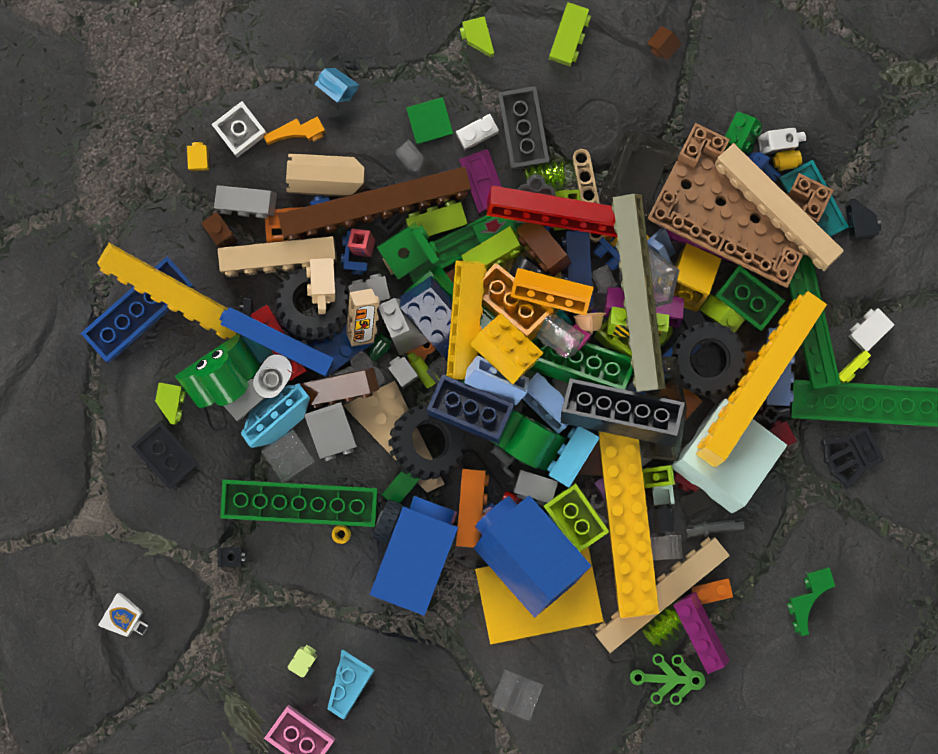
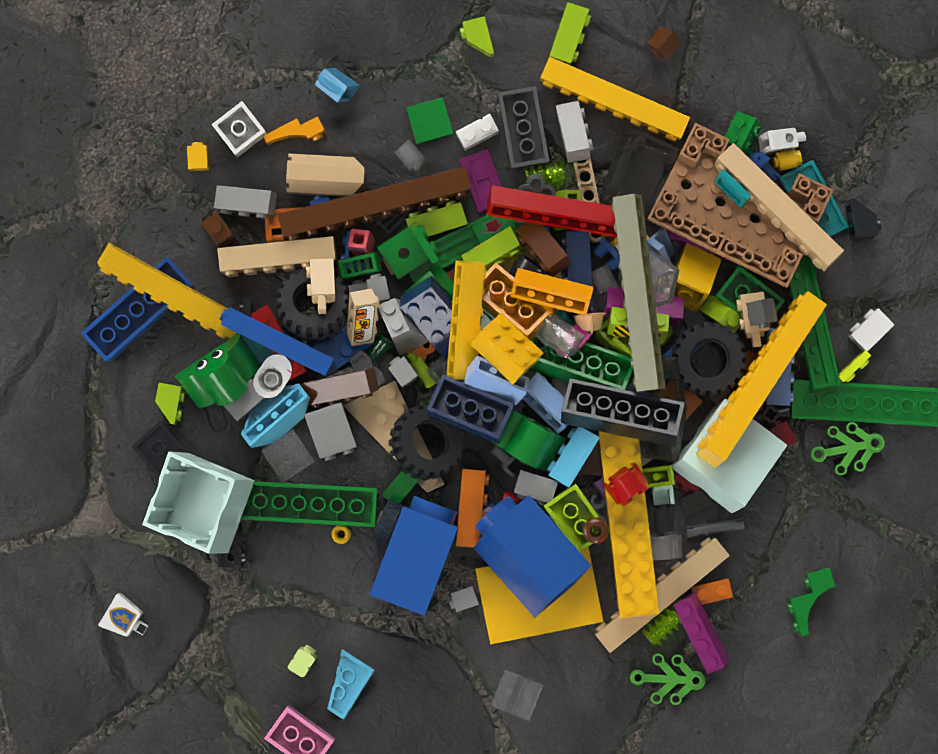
(198, 502): none -> light aqua tile
(375, 261): none -> green slope
(463, 599): none -> light grey brick
(574, 131): none -> brick
(593, 537): none -> reddish brown head
(615, 99): none -> yellow brick
(626, 484): none -> red brick
(732, 188): none -> teal tile
(751, 331): none -> tan hinge
(761, 312): none -> dark grey brick
(850, 447): none -> bright green plant

